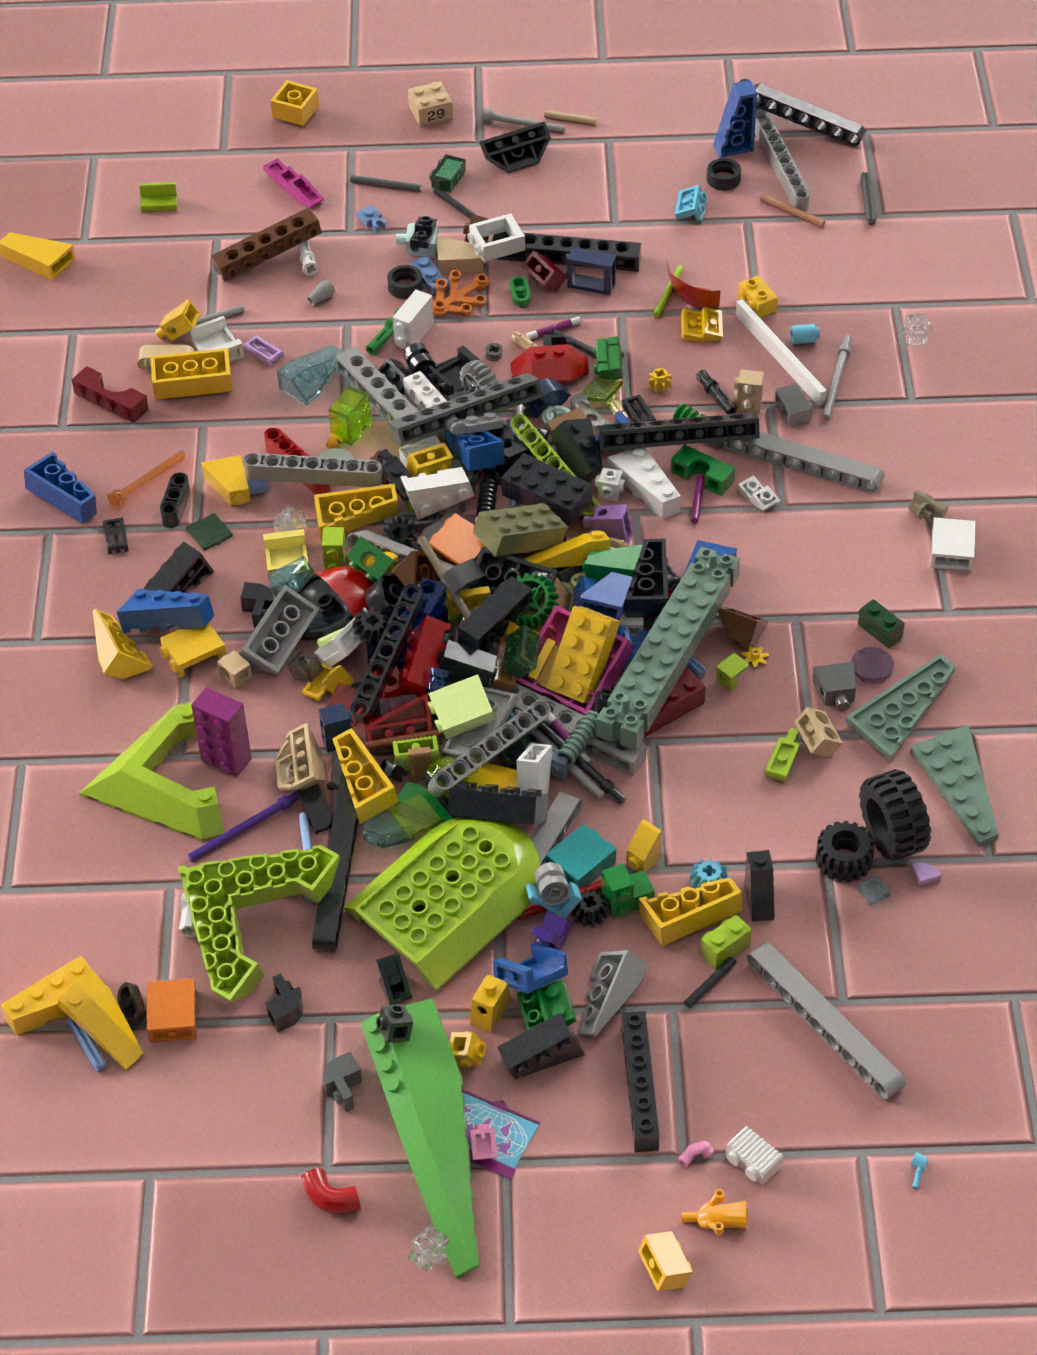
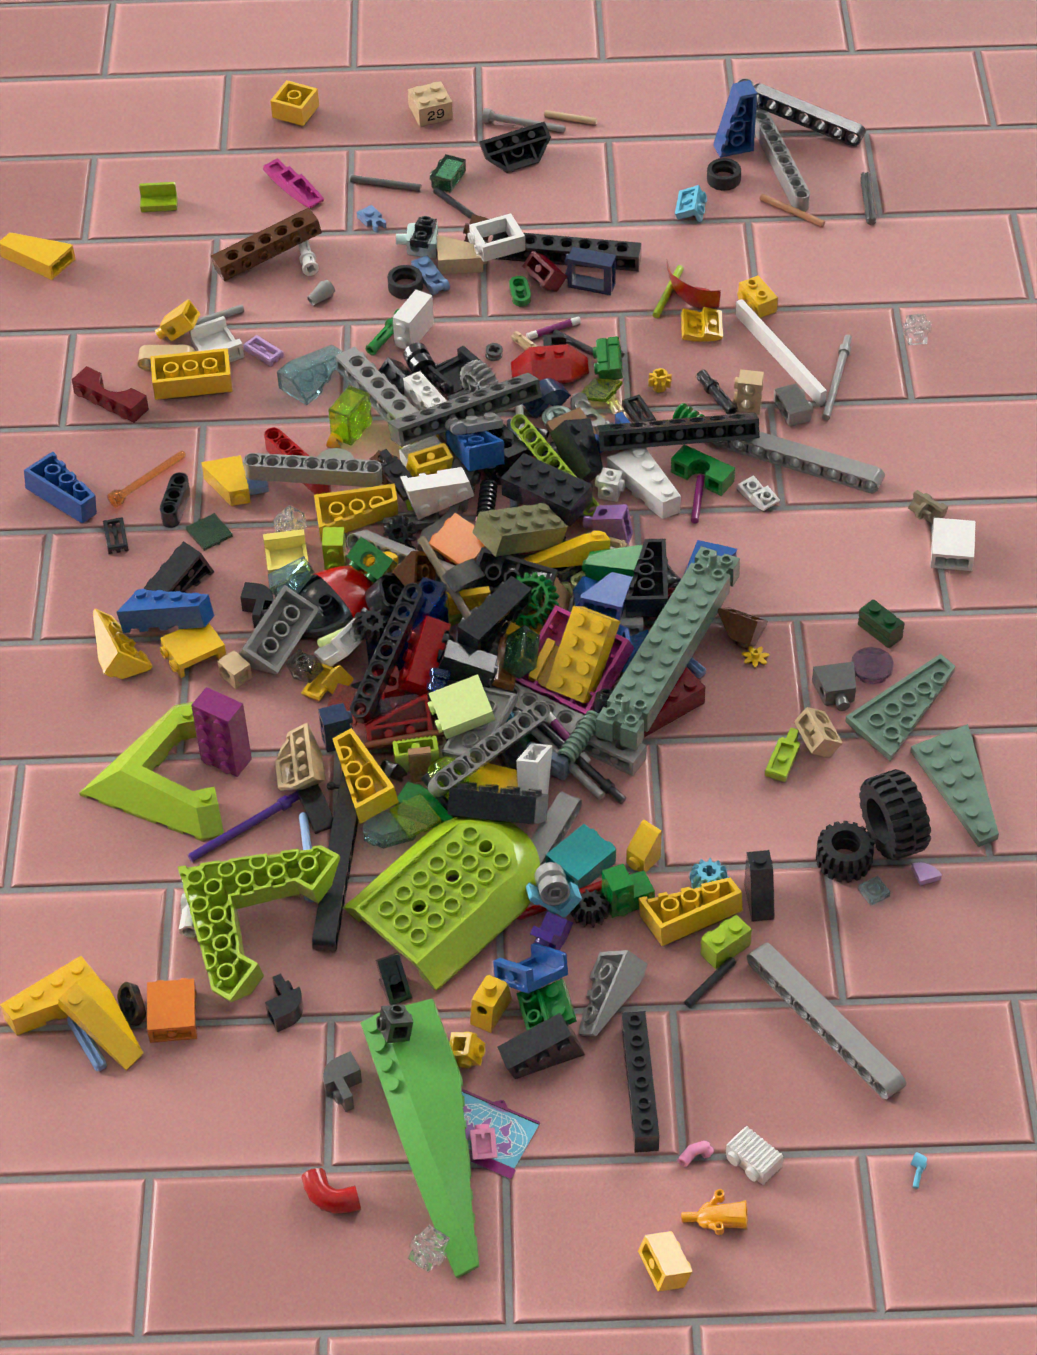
(458, 296): orange plant -> none
(729, 670): lime panel -> none
(804, 334): medium azure brick -> none

